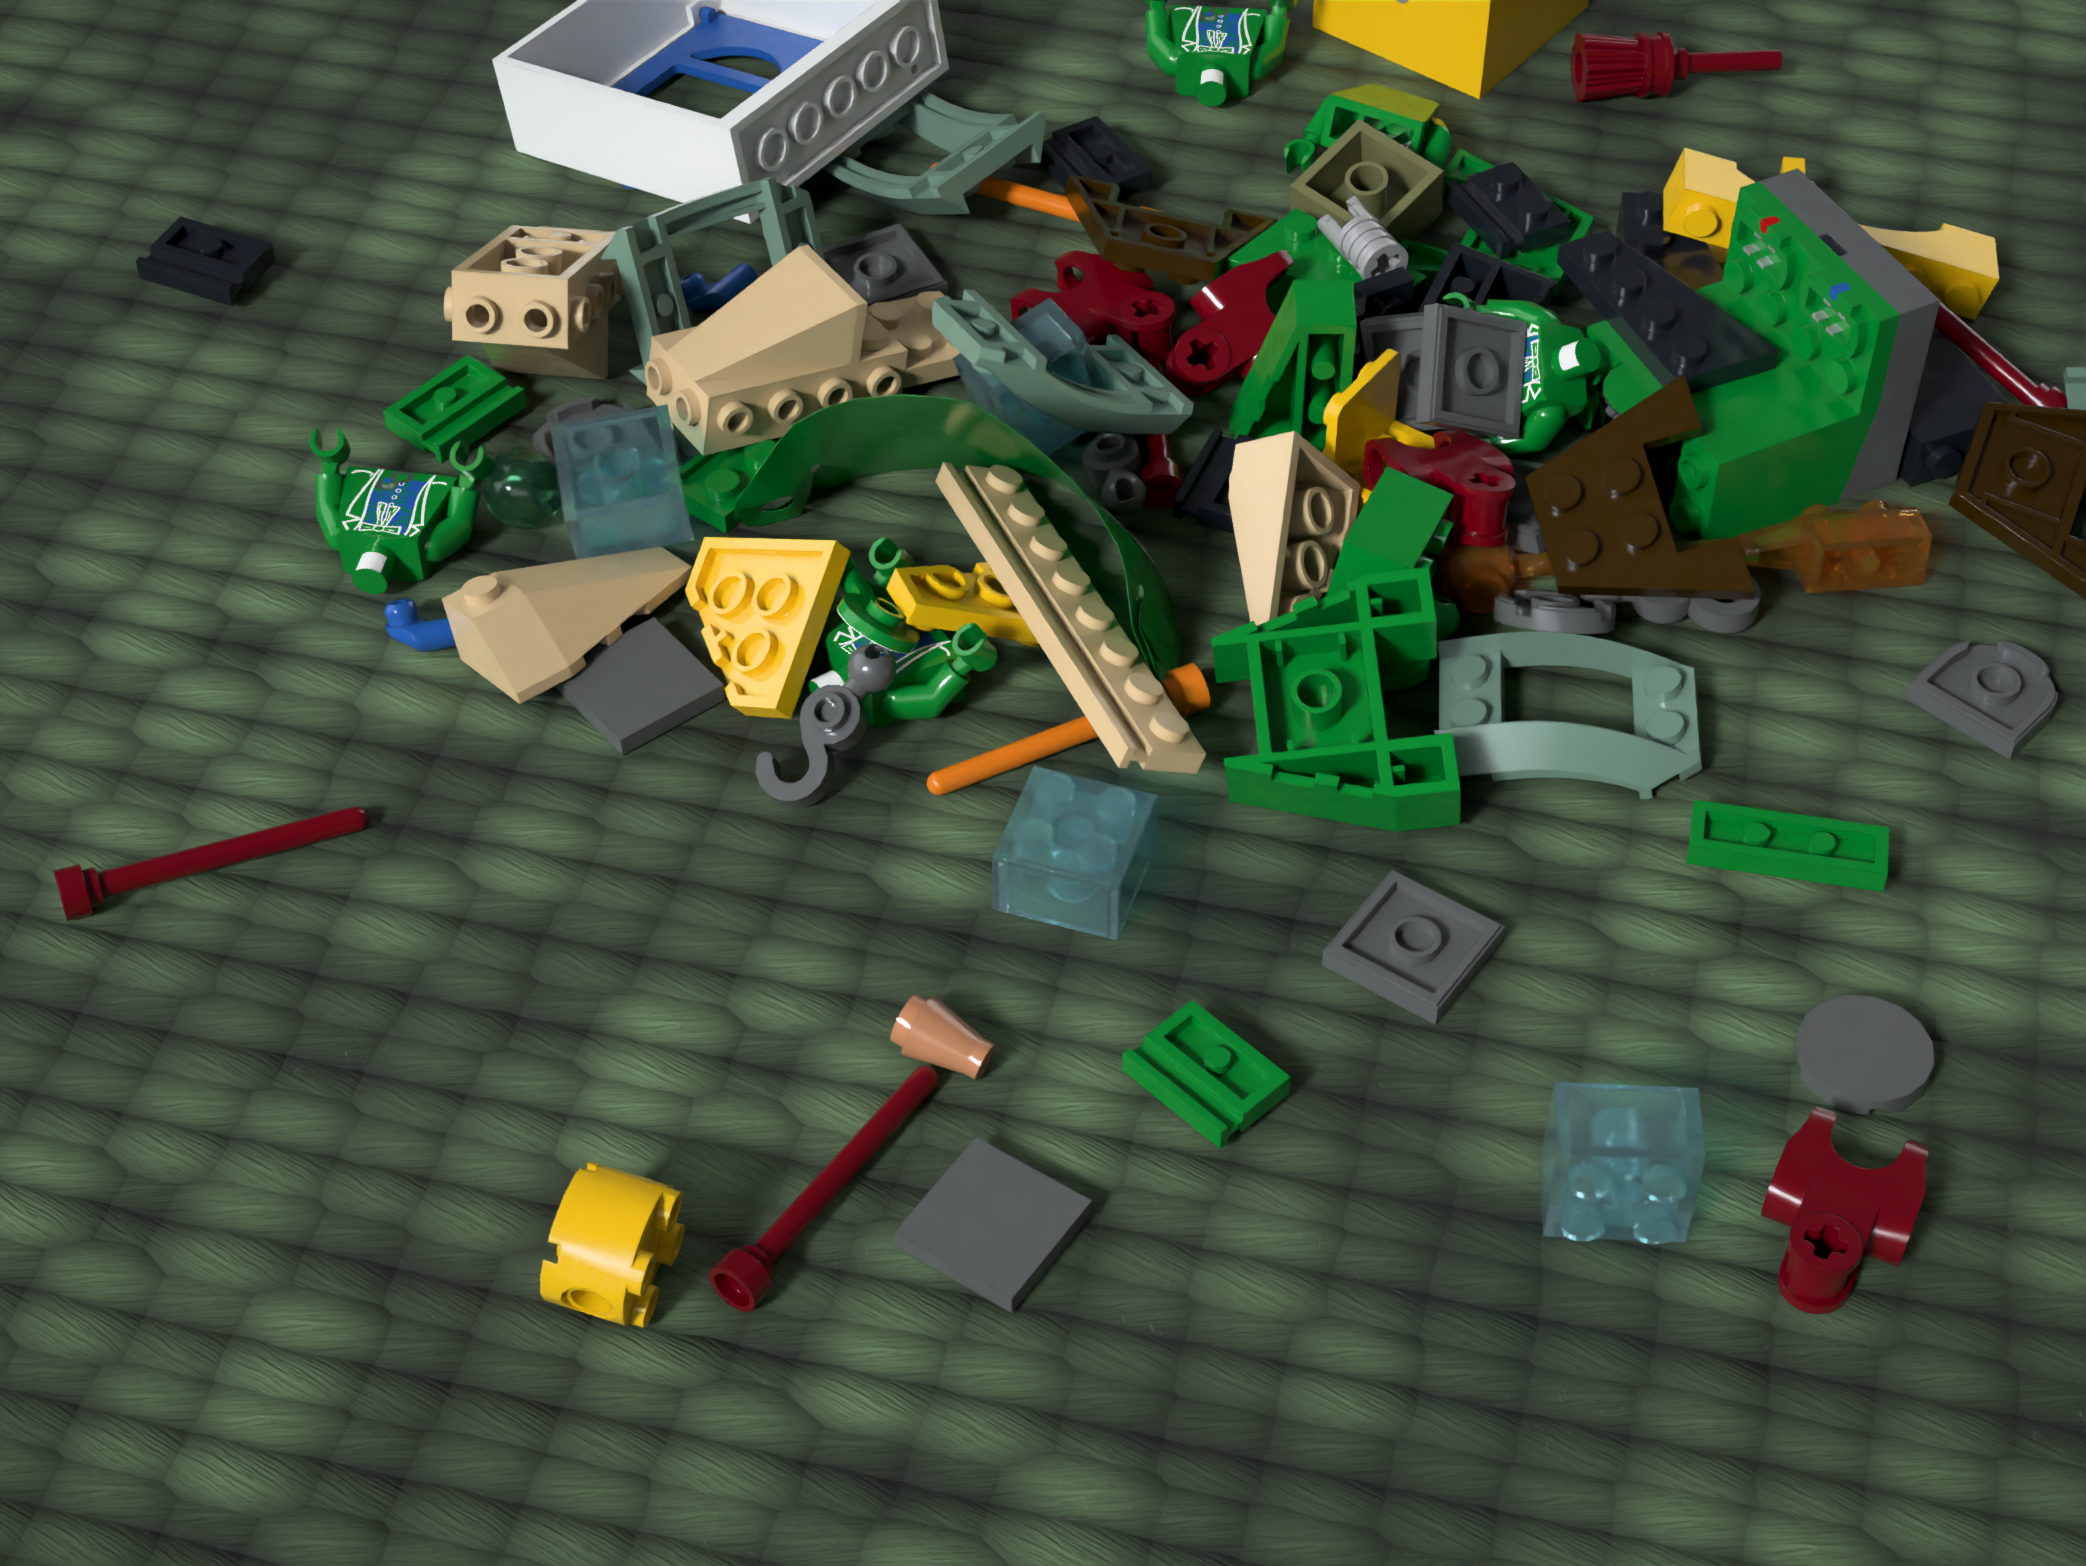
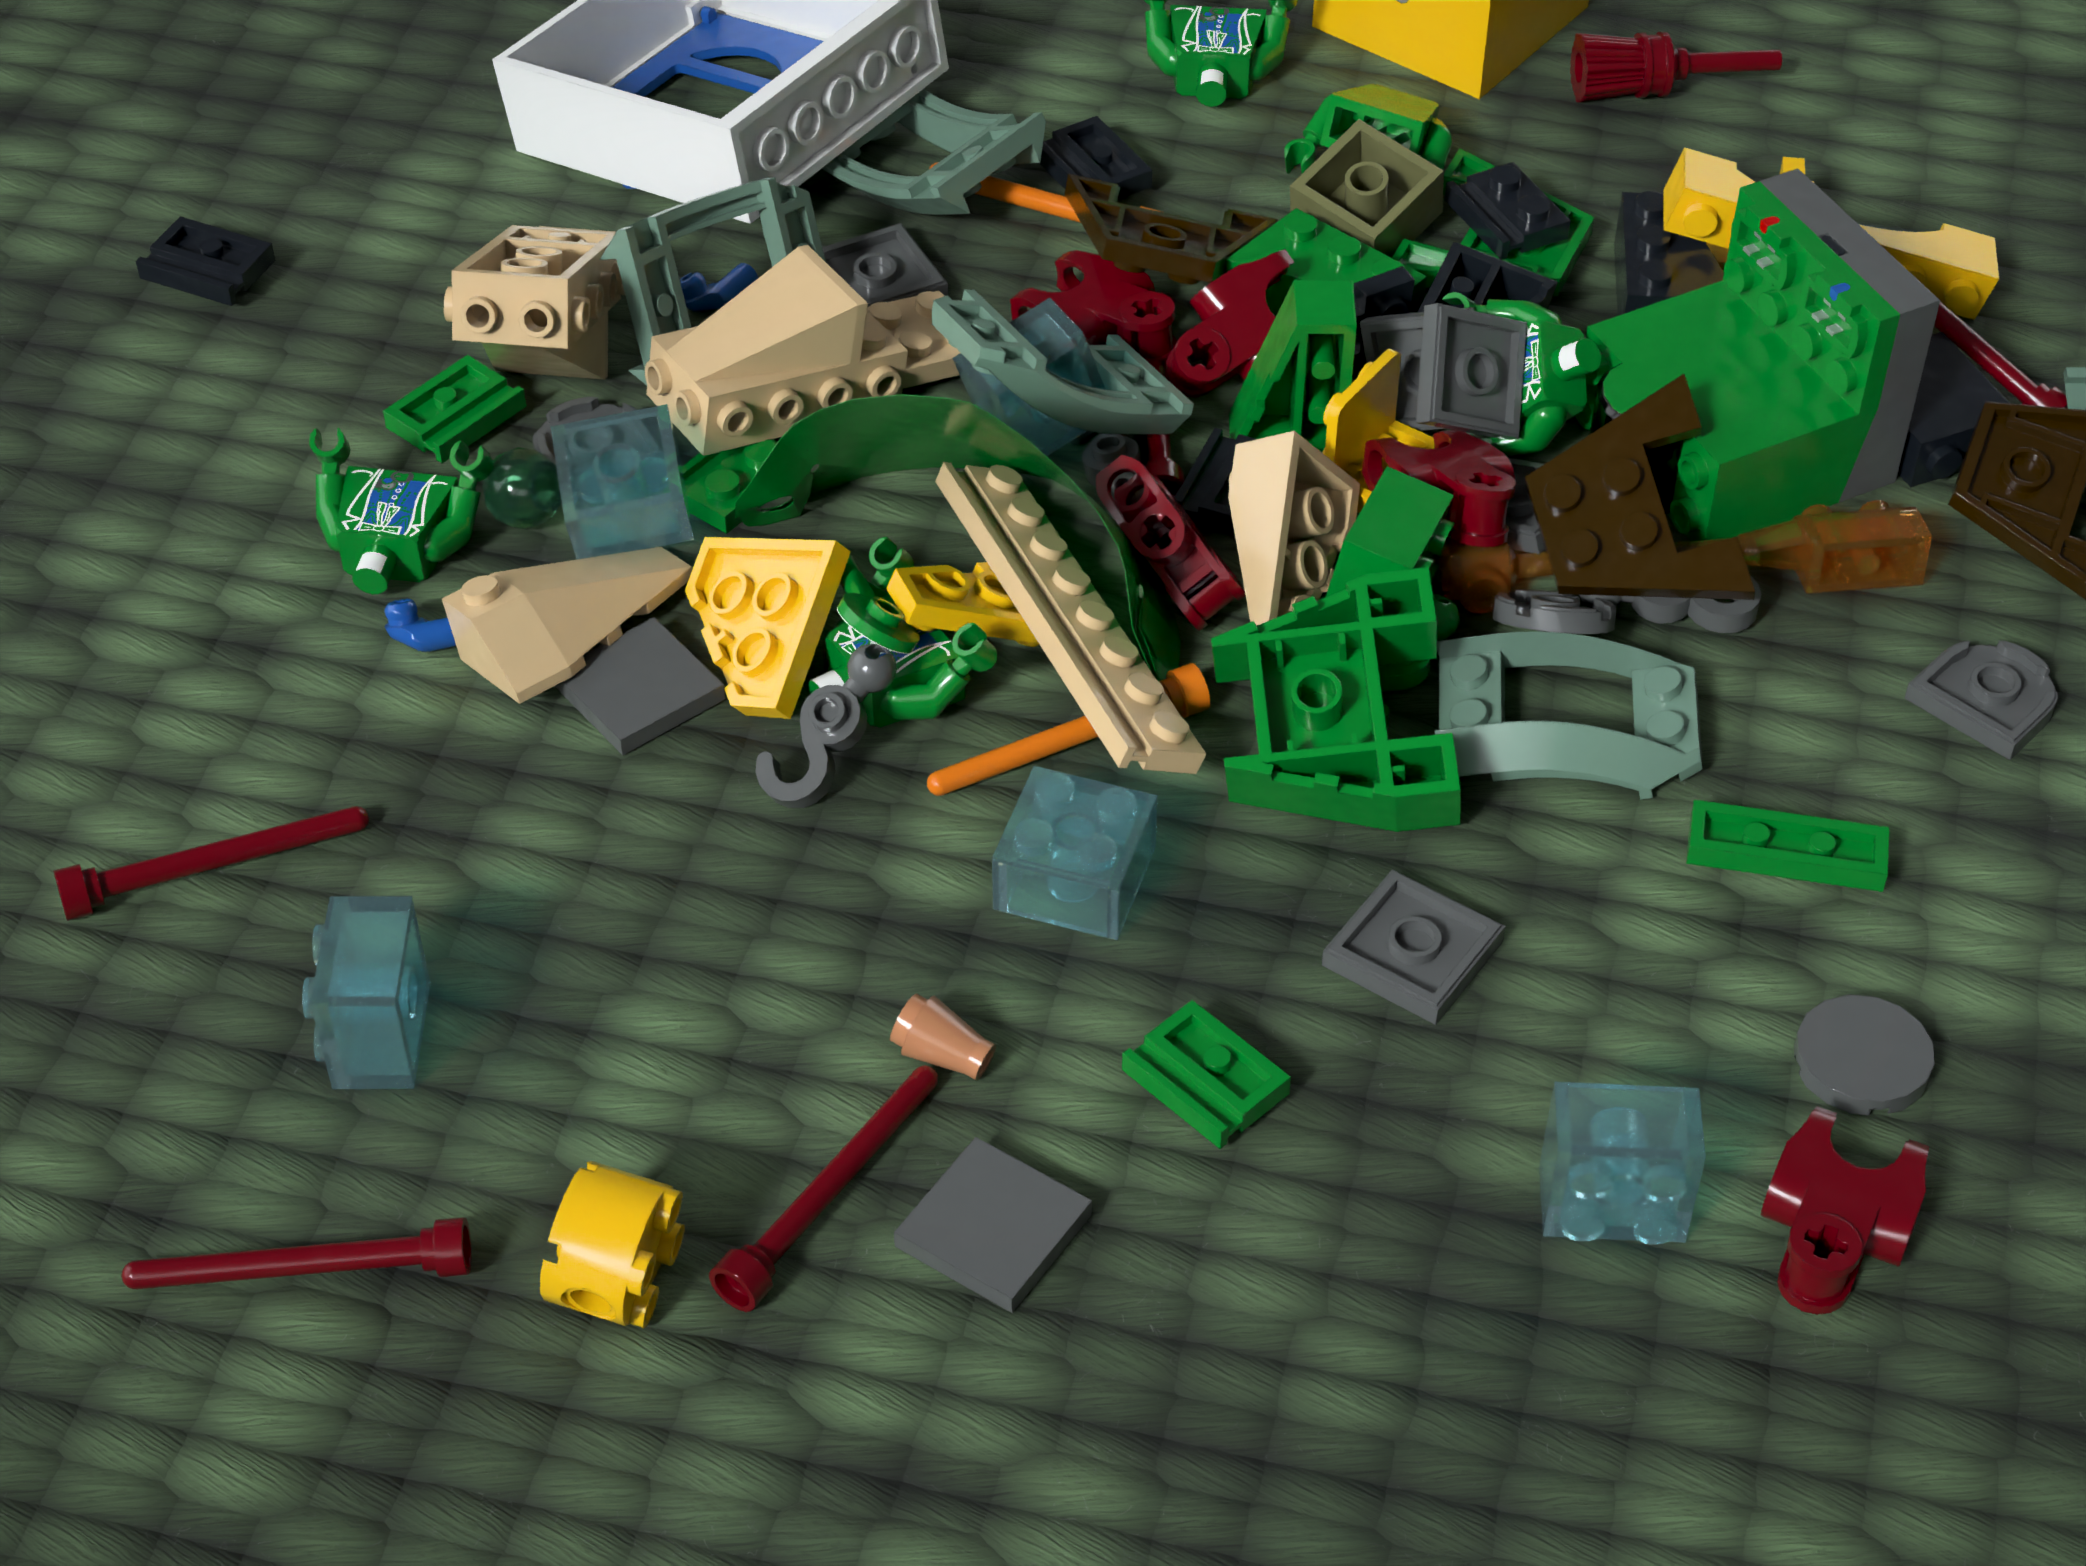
(368, 992): none -> clear light blue brick
(438, 1248): none -> dark red piece
(1188, 567): none -> dark red piece
(1364, 241): light grey hinge -> none
(1662, 317): black wing -> none

